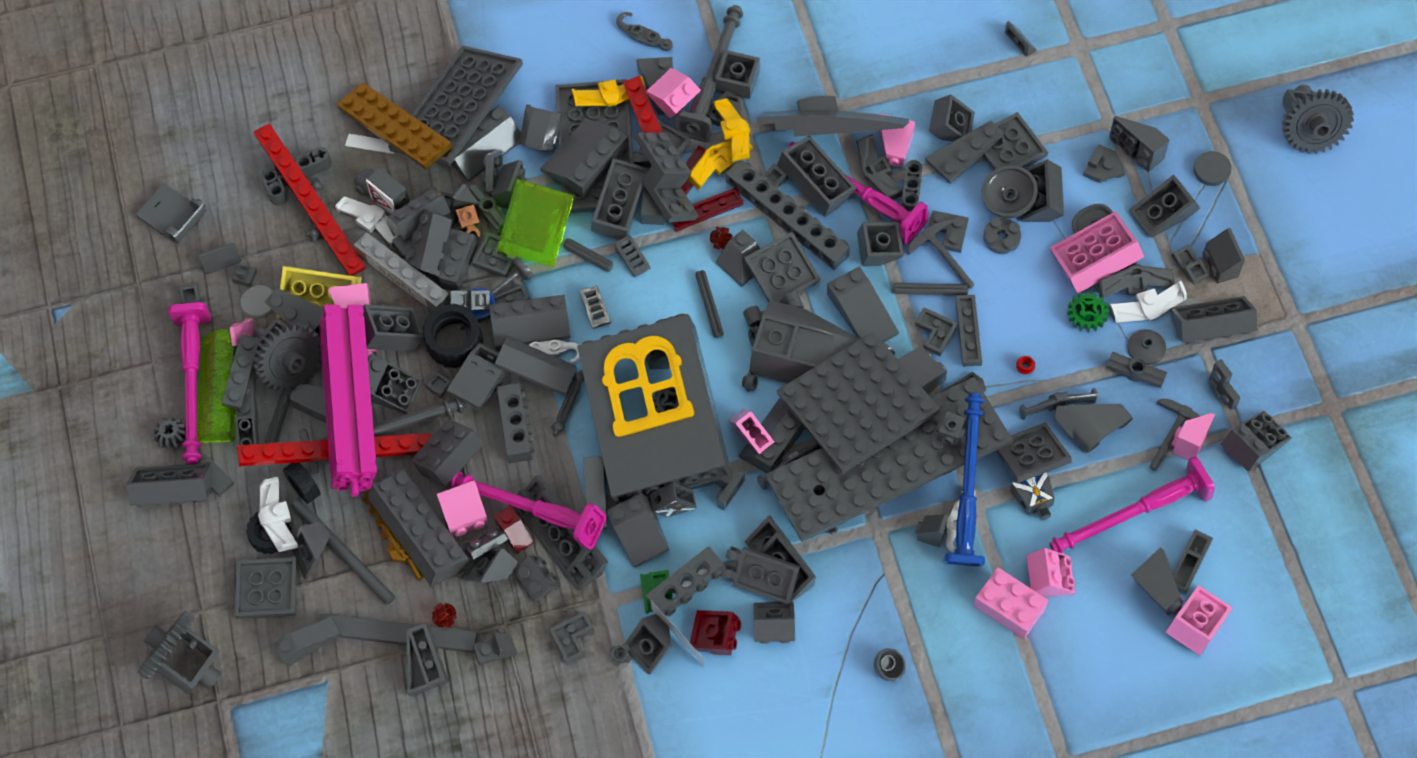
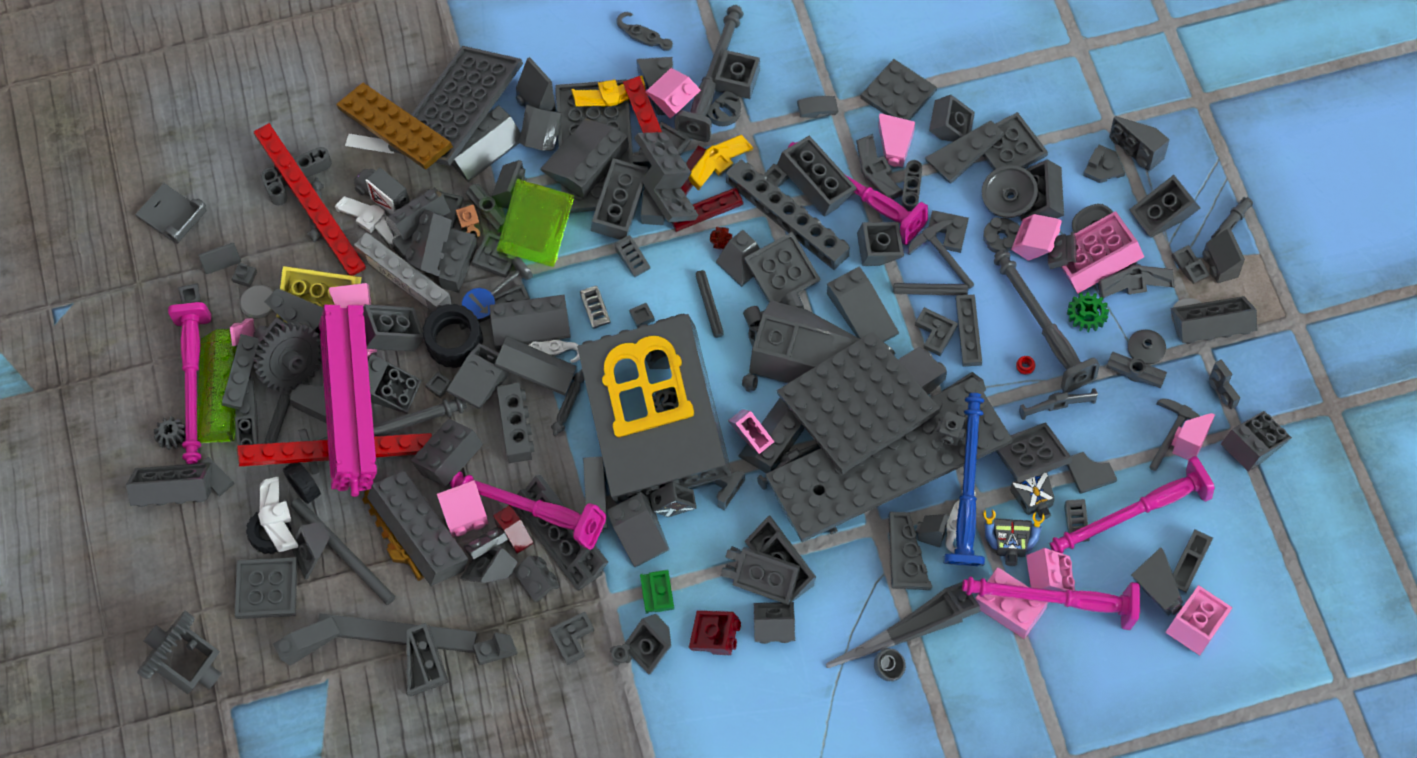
(444, 615): clear red gear -> none
(462, 199): dark grey slope -> none
(470, 299): dark grey slope -> none
(492, 162): dark grey plate -> none
(535, 88): none -> dark grey slope
(588, 254): dark grey axle -> none
(642, 315): none -> dark grey plate
(677, 633): white sticker -> none
(689, 572): dark grey brick -> none
(734, 128): yellow plate -> none
(829, 122): dark grey slope -> none
(898, 91): none -> dark grey plate
(905, 555): none -> dark grey wing
(938, 613): none -> dark grey plate
(1011, 536): none -> torso
(1019, 39): dark grey slope -> none
(1036, 236): none -> bright pink slope
(1063, 251): none -> dark grey plate
(1069, 507): none -> dark grey slope
(1077, 372): none -> dark grey piece
(1090, 474): none -> dark grey tile
(1091, 422): dark grey panel -> none
(1126, 605): none -> dark pink piece
(1149, 304): white plate -> none
(1212, 168): dark grey tile -> none
(1236, 214): none -> dark grey pin
(1315, 118): dark grey piece -> none

